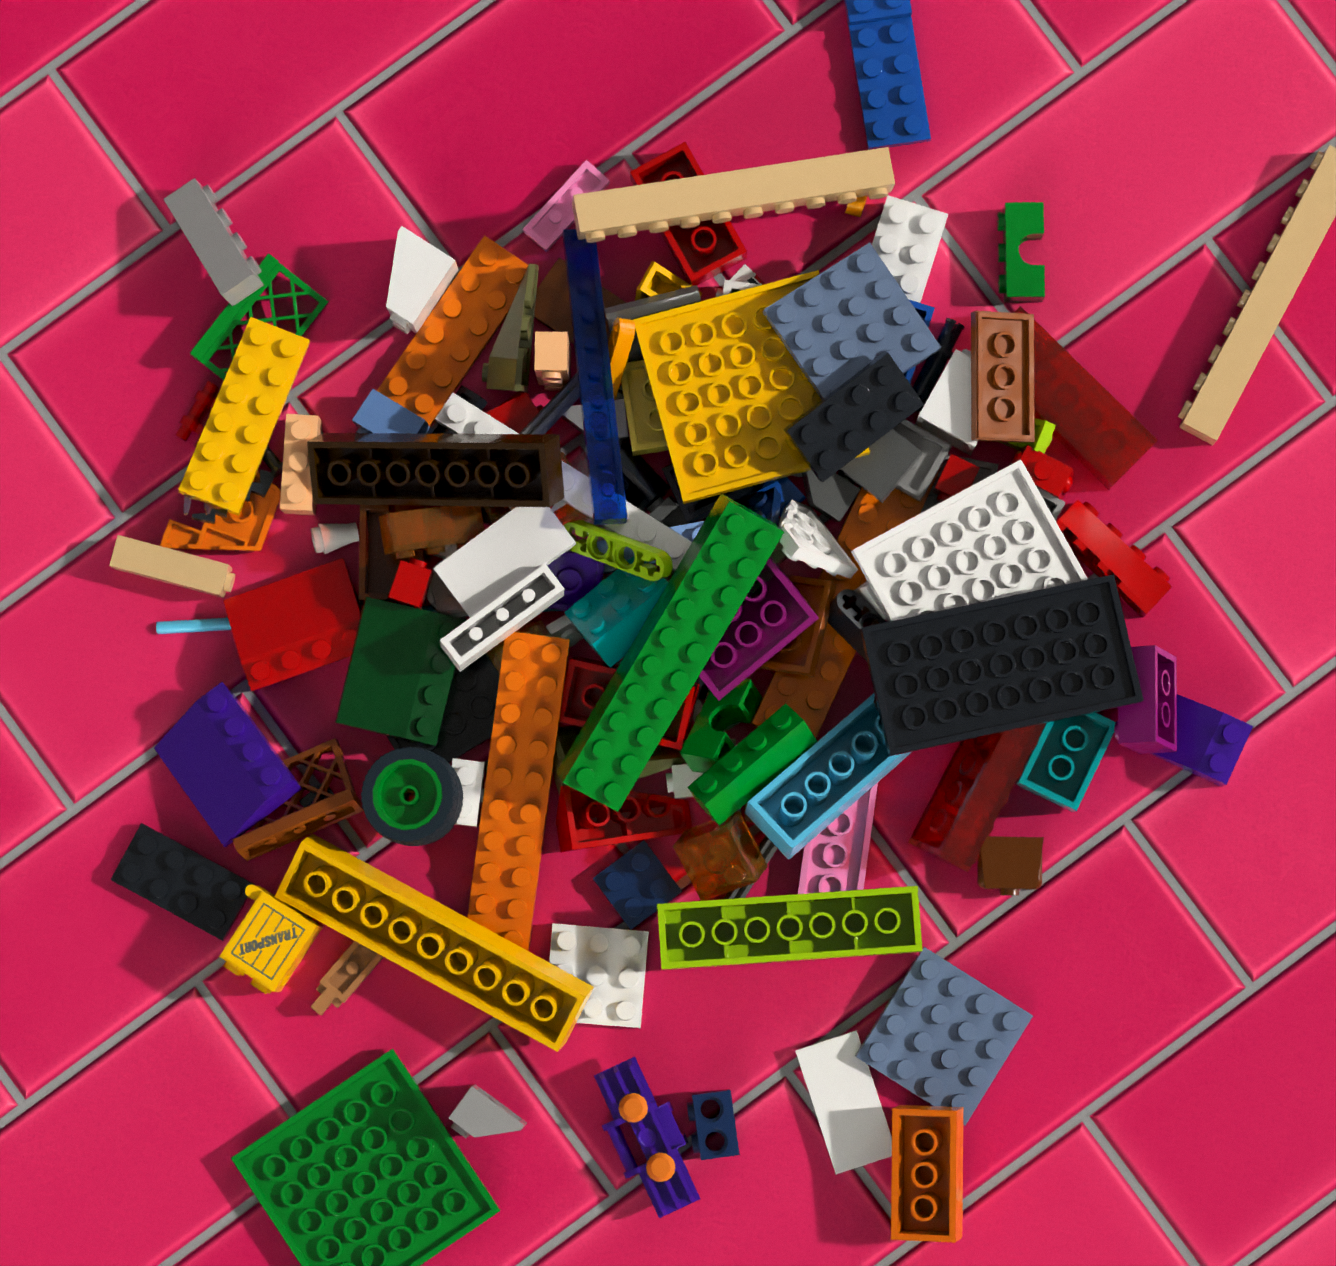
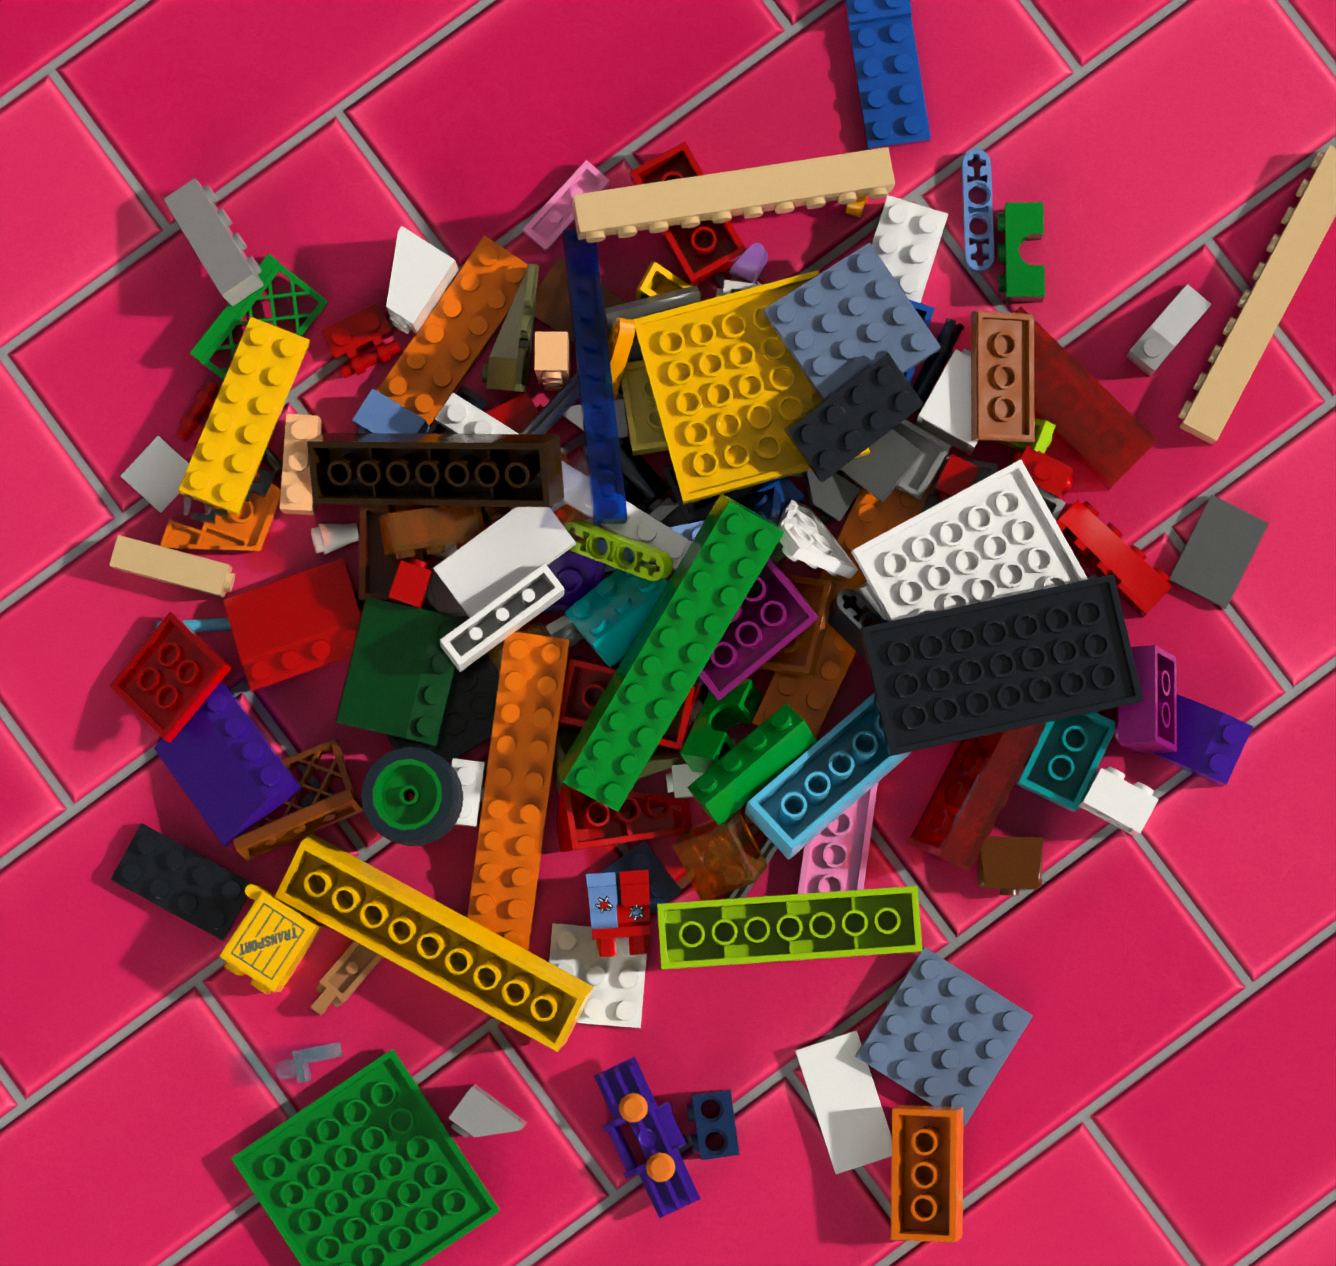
(157, 474): none -> white sticker
(170, 677): none -> red plate
(299, 1066): none -> clear light blue piece
(357, 332): none -> red plate
(623, 920): none -> red hips
(750, 263): none -> medium lavender helmet
(977, 211): none -> medium blue beam
(1119, 801): none -> white brick
(1168, 330): none -> light grey slope
(1218, 552): none -> dark grey tile

